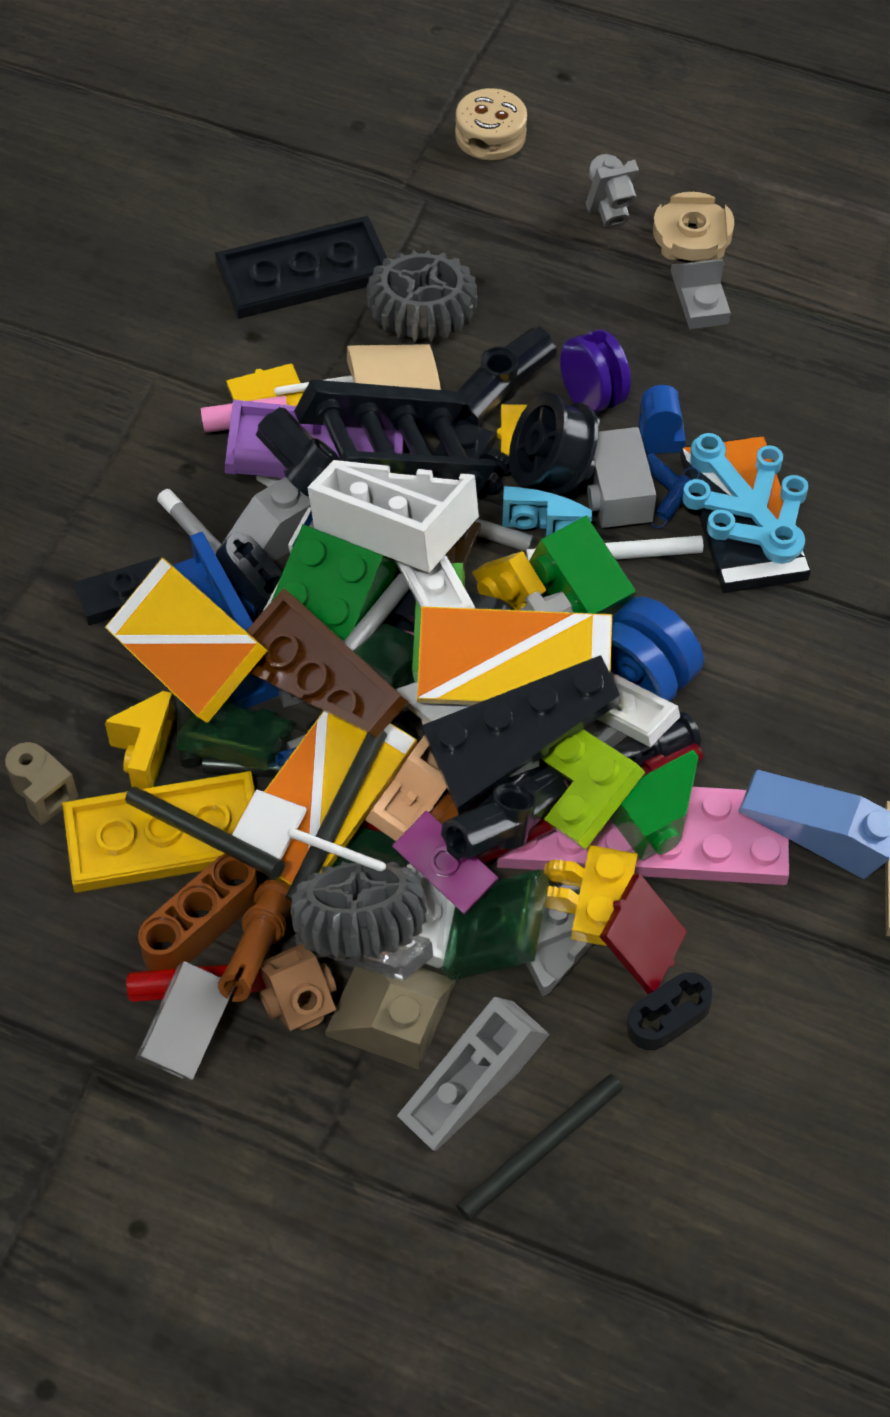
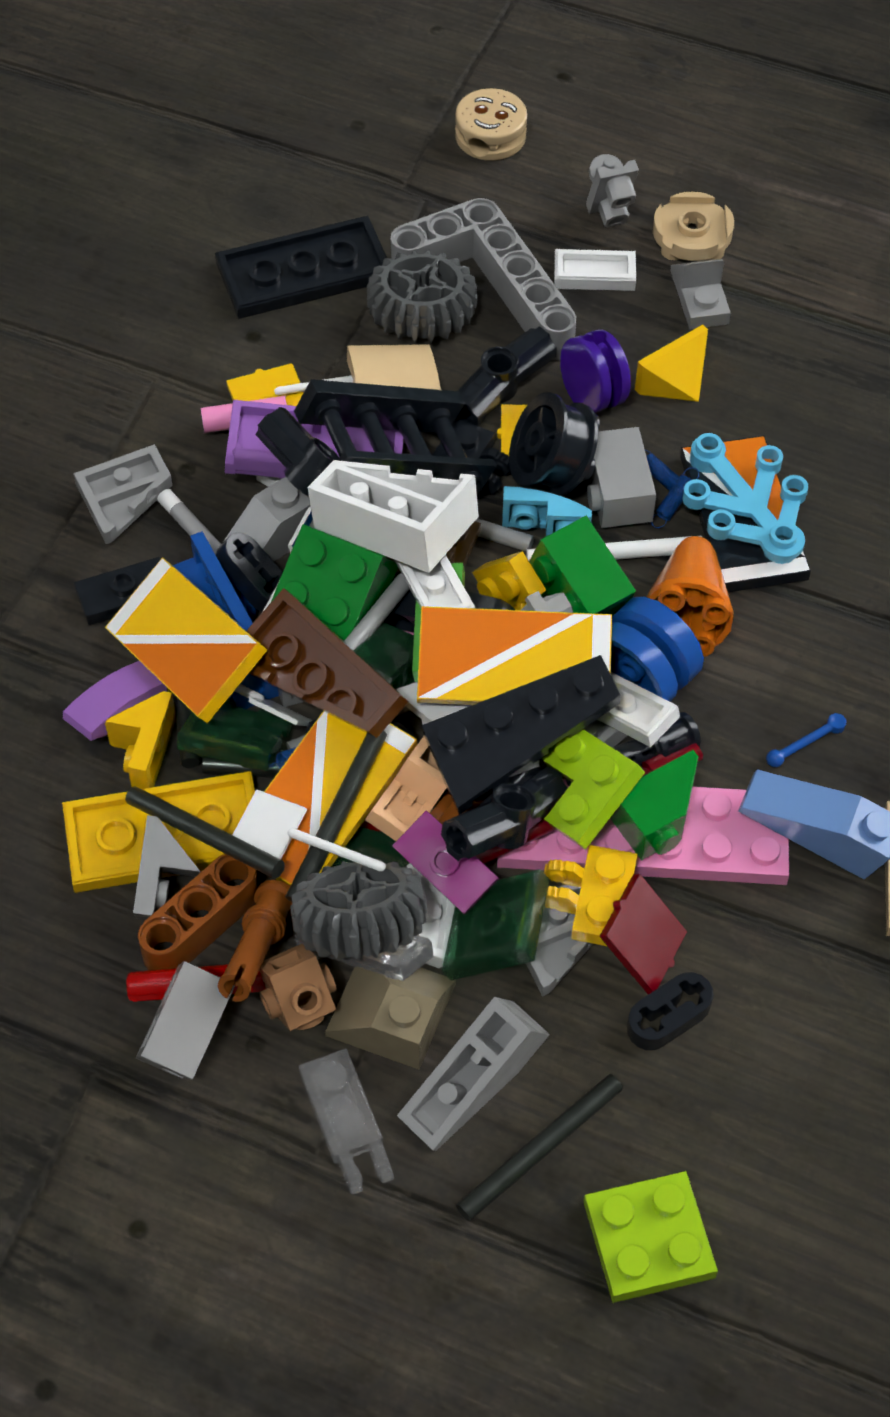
(39, 780): dark tan leg -> none
(111, 696): none -> medium lavender slope
(122, 489): none -> light grey wing
(159, 855): none -> light grey slope
(258, 700): none -> white piece
(345, 1116): none -> clear hinge
(483, 233): none -> light grey beam
(595, 269): none -> white tile
(650, 1236): none -> lime plate
(661, 420): blue leg -> none
(675, 368): none -> yellow slope
(696, 591): none -> orange cone
(835, 724): none -> blue hinge

